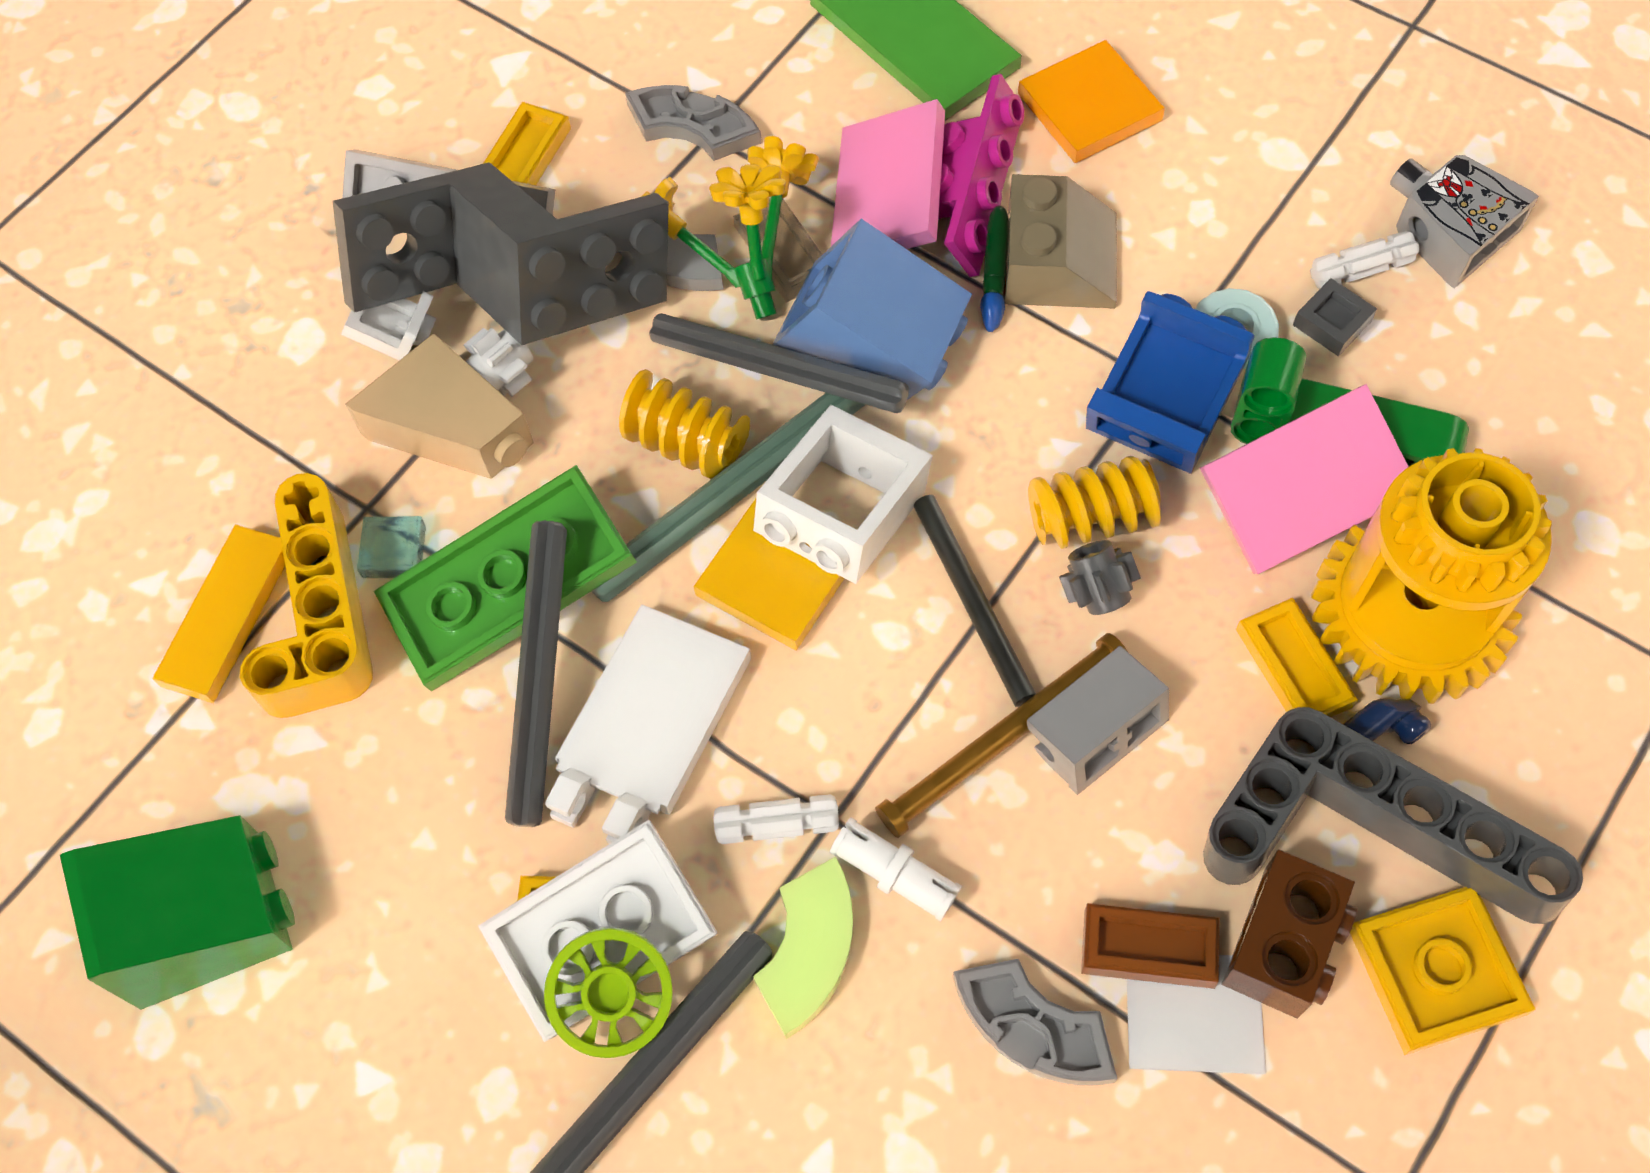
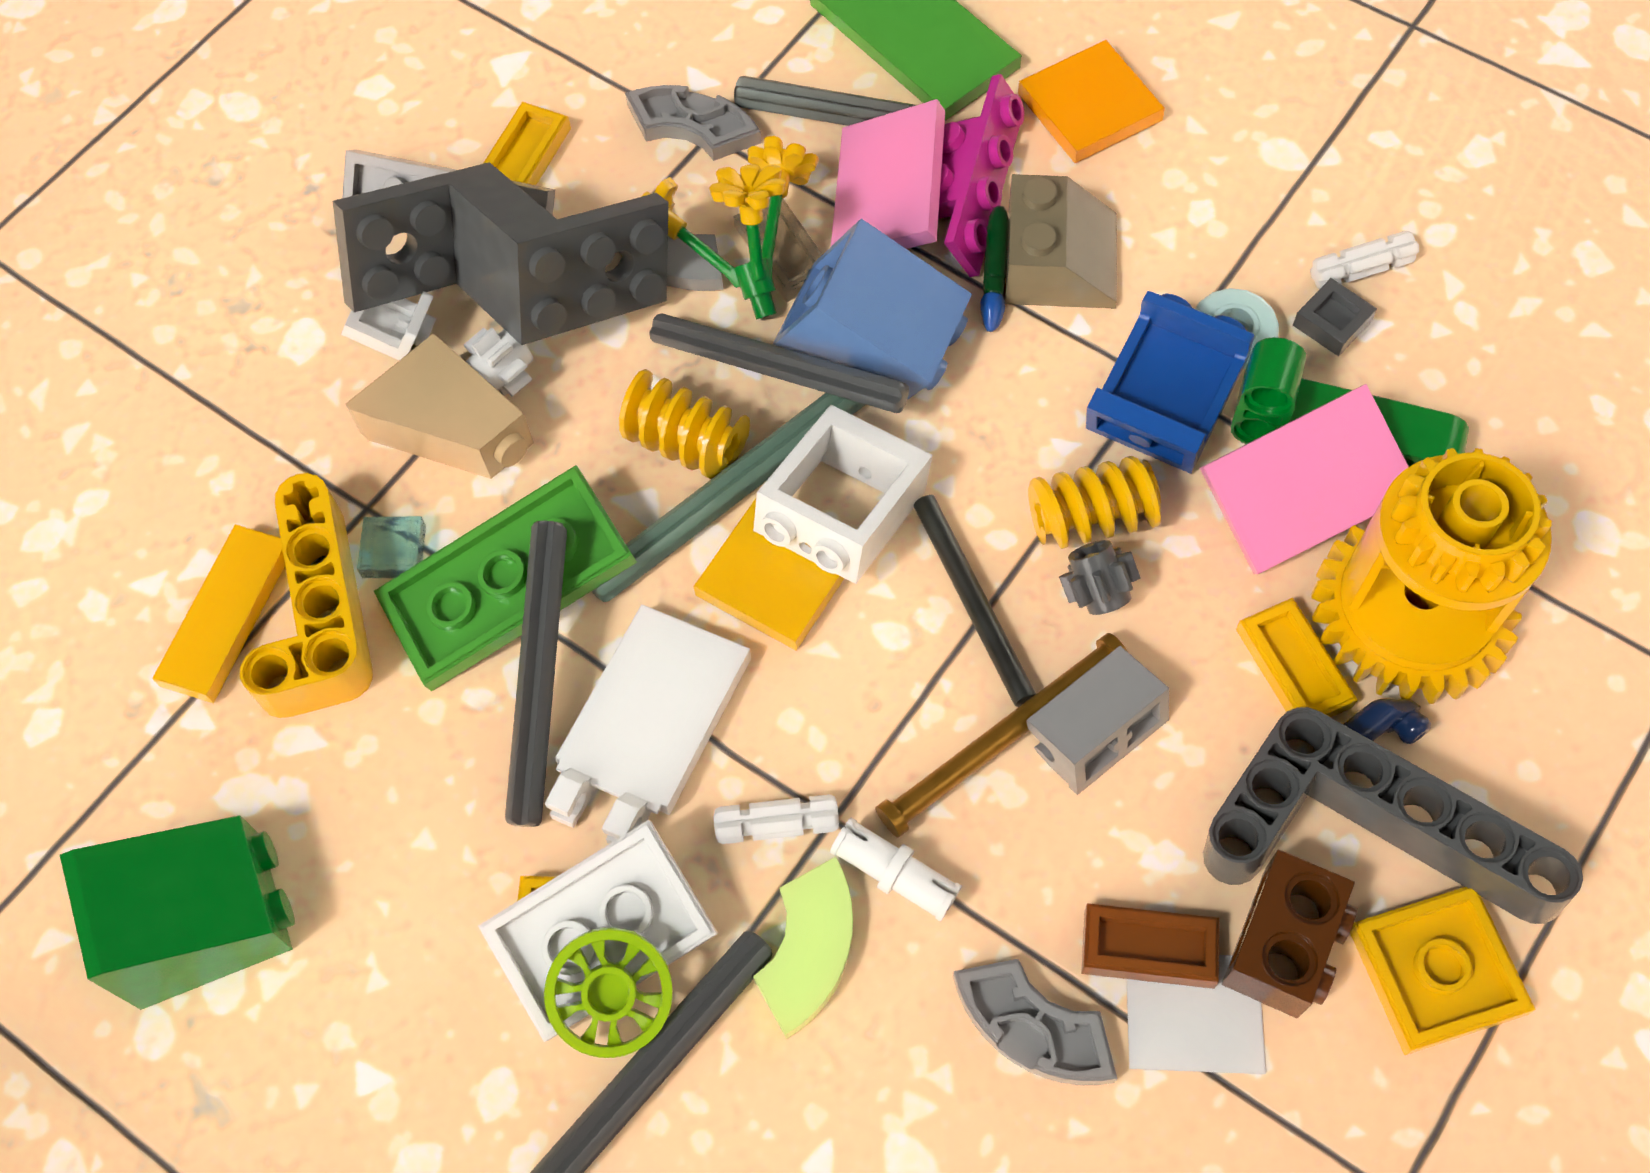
(810, 102): none -> pearl dark grey axle
(1460, 213): light grey torso -> none

